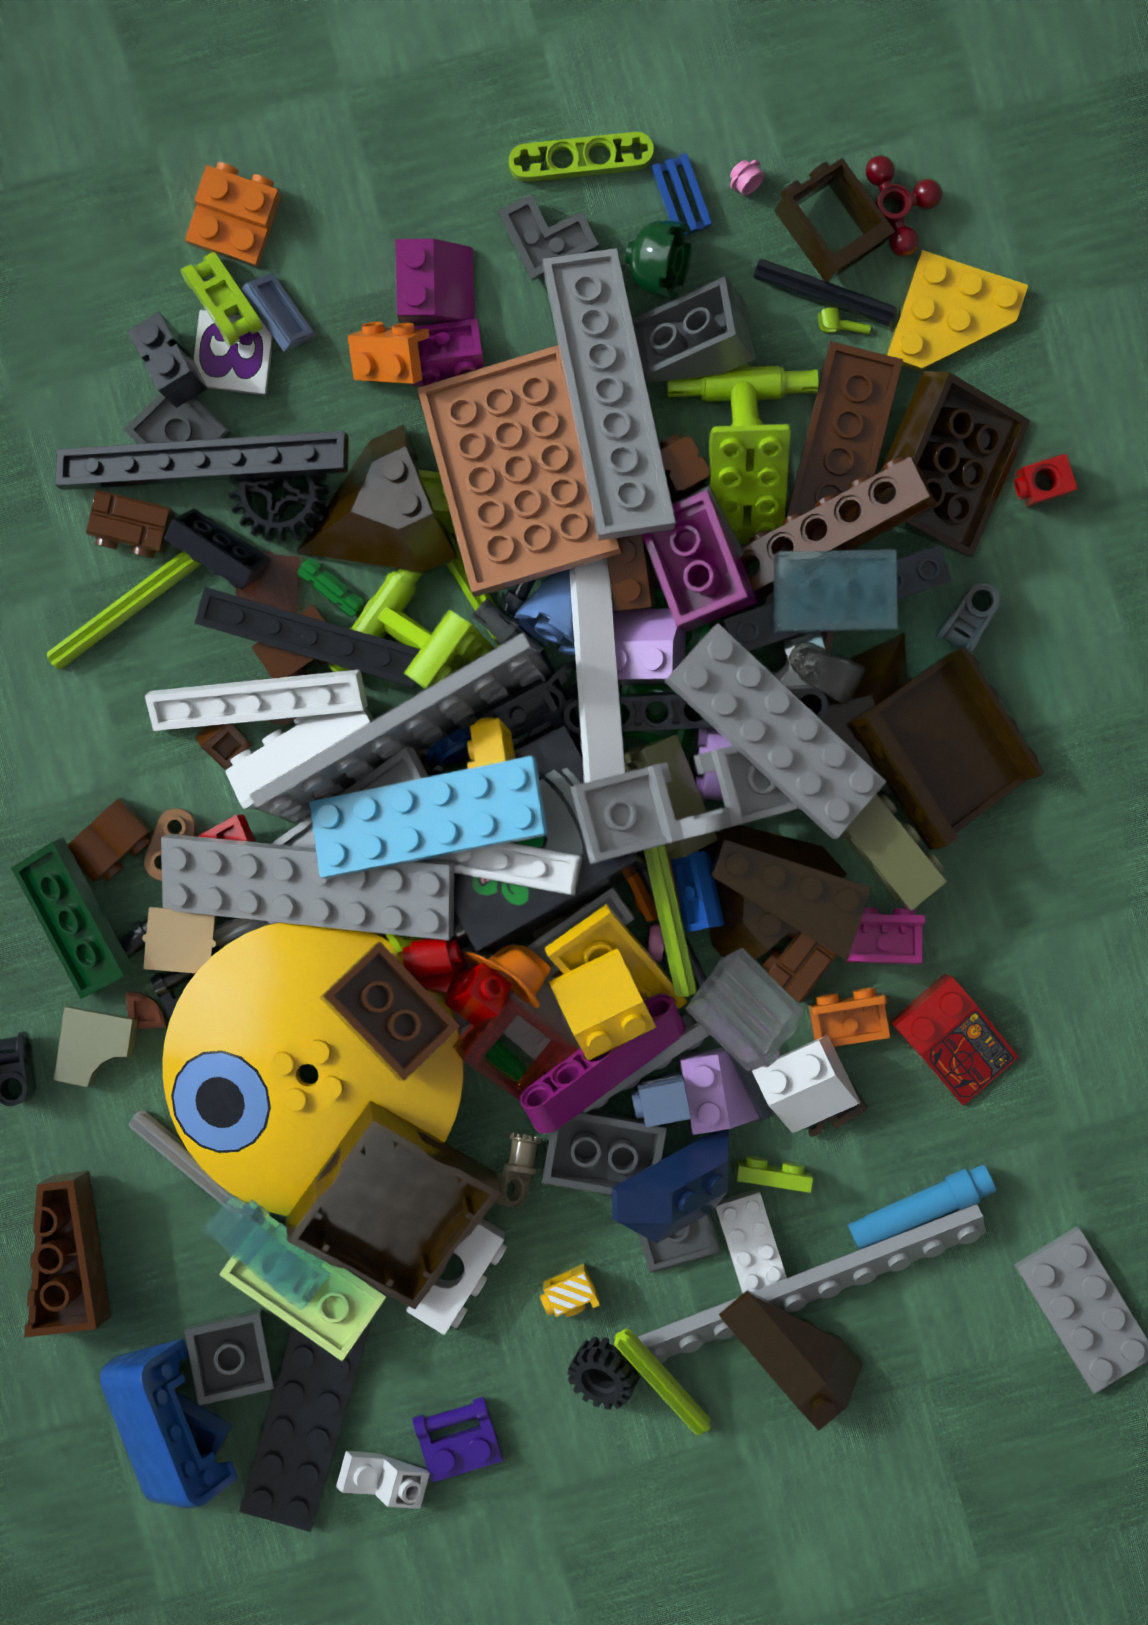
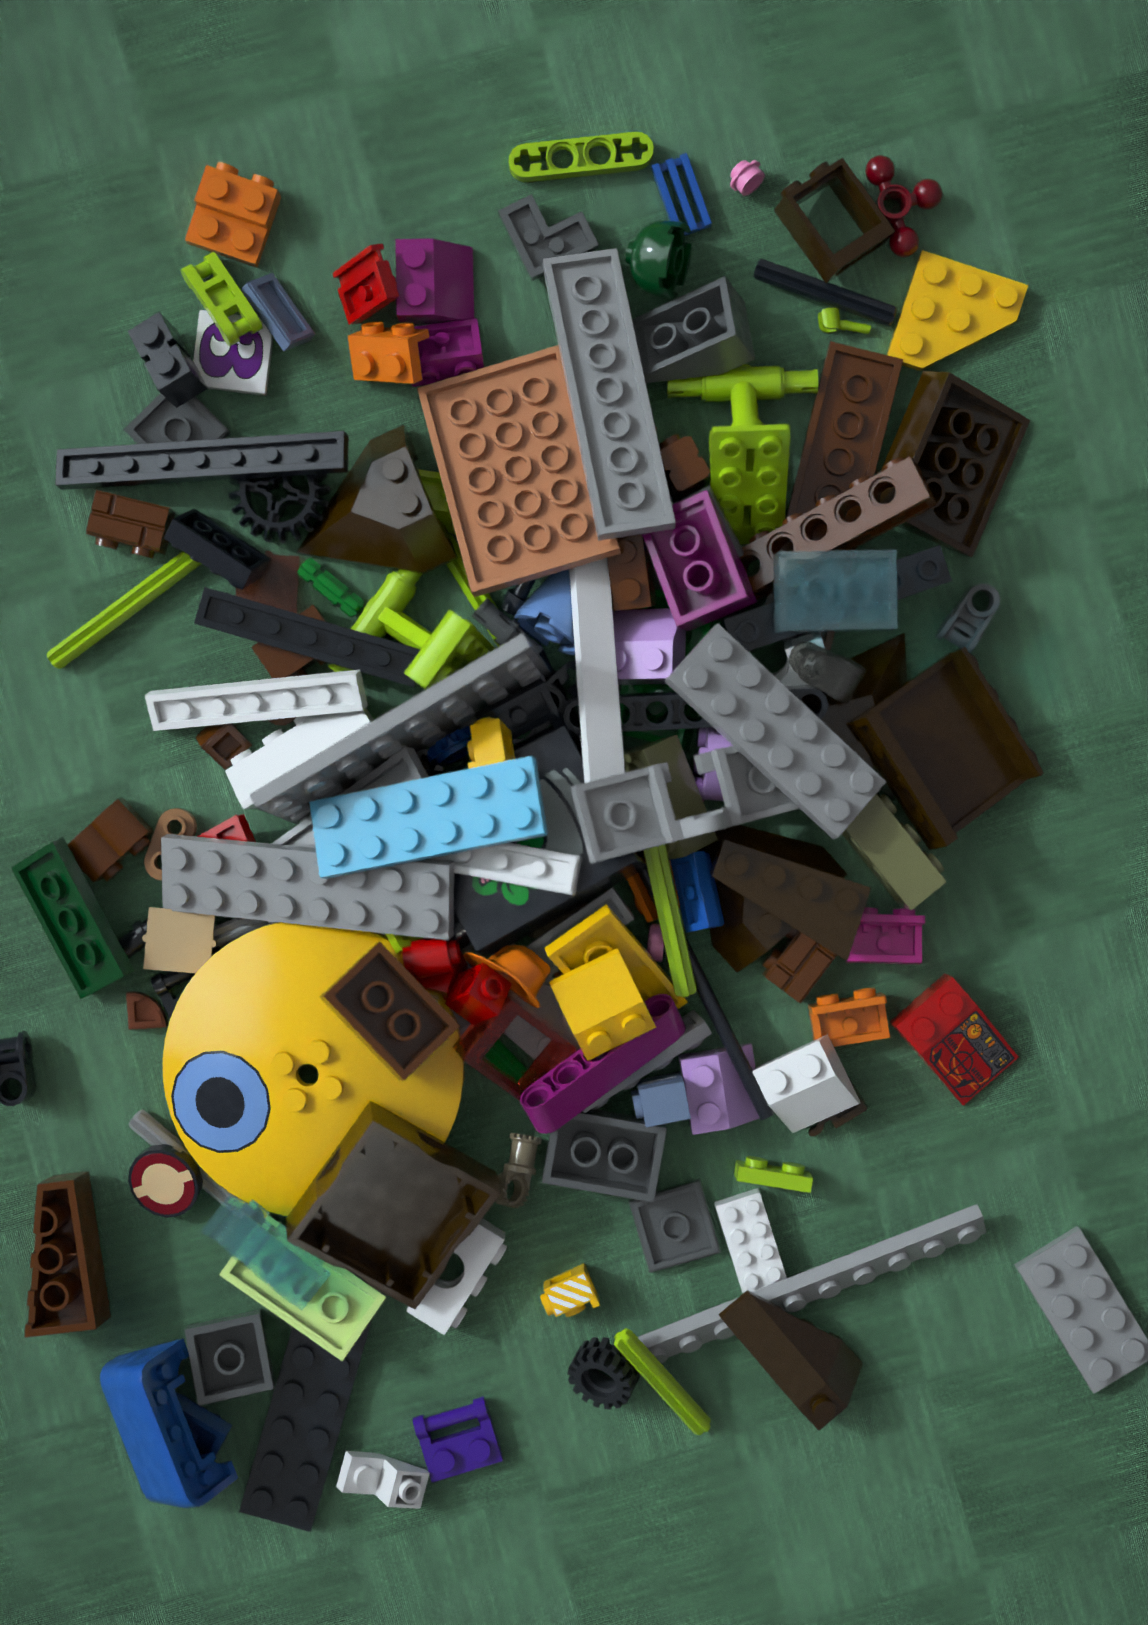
(89, 1042): olive tile -> none
(165, 1181): none -> tile
(366, 284): none -> red plate
(675, 1189): dark blue wedge -> none
(745, 1010): clear brick -> none
(954, 1193): dark azure piece -> none
(1060, 476): red brick -> none

